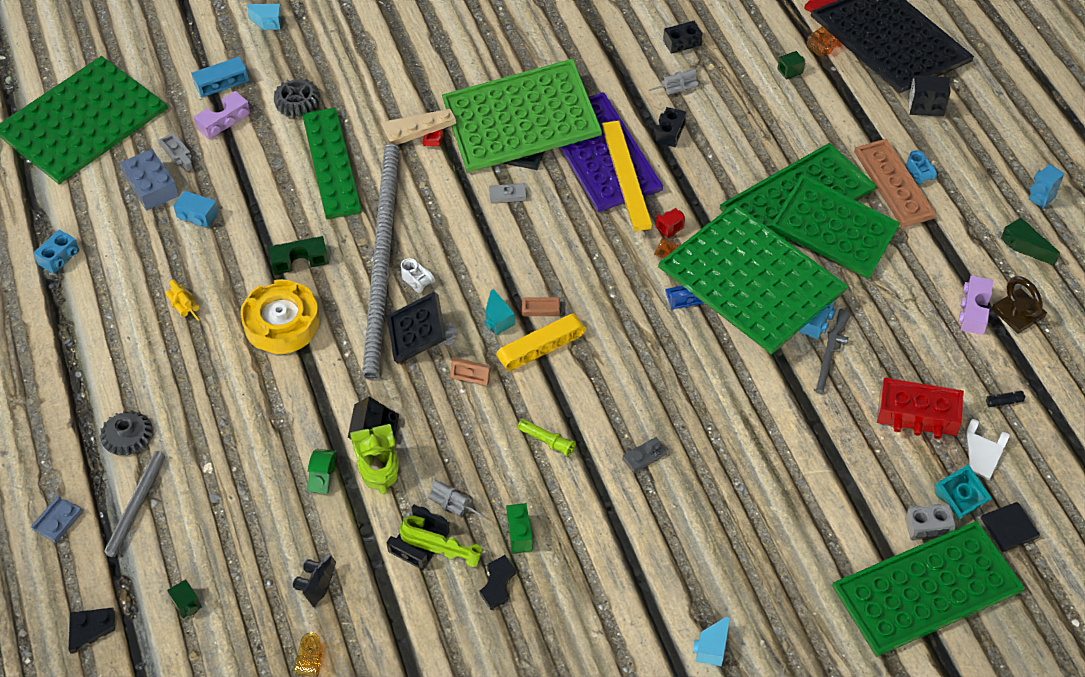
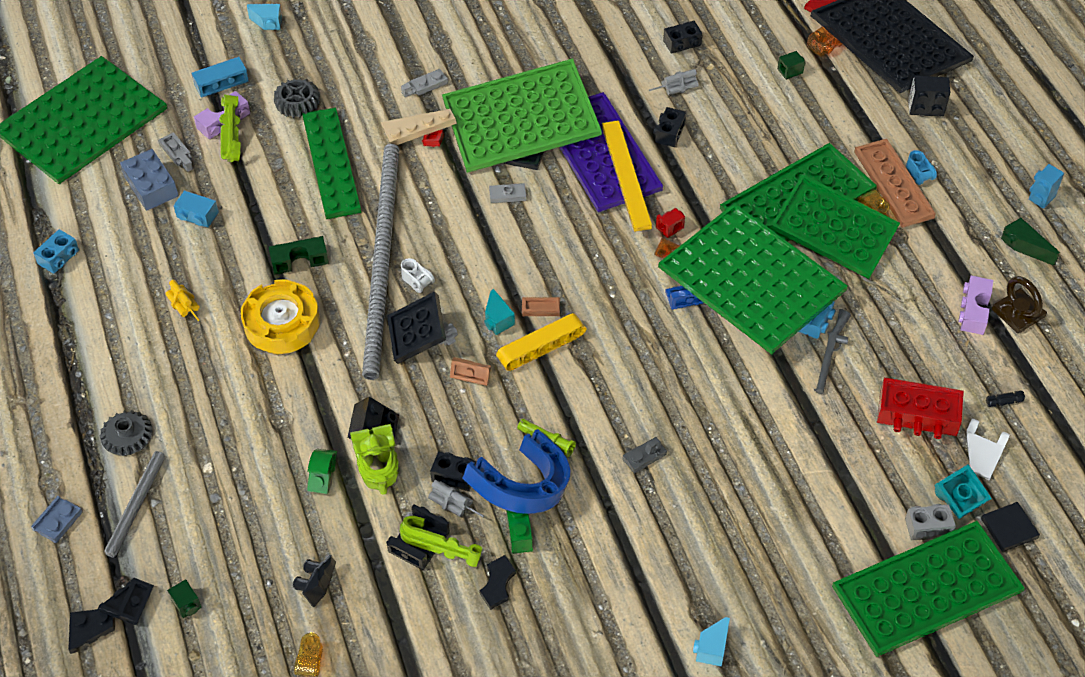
(128, 602): none -> black wing
(229, 131): none -> lime piece
(424, 83): none -> light grey hinge
(452, 474): none -> black brick
(519, 496): none -> blue piece
(875, 201): none -> clear yellow piece

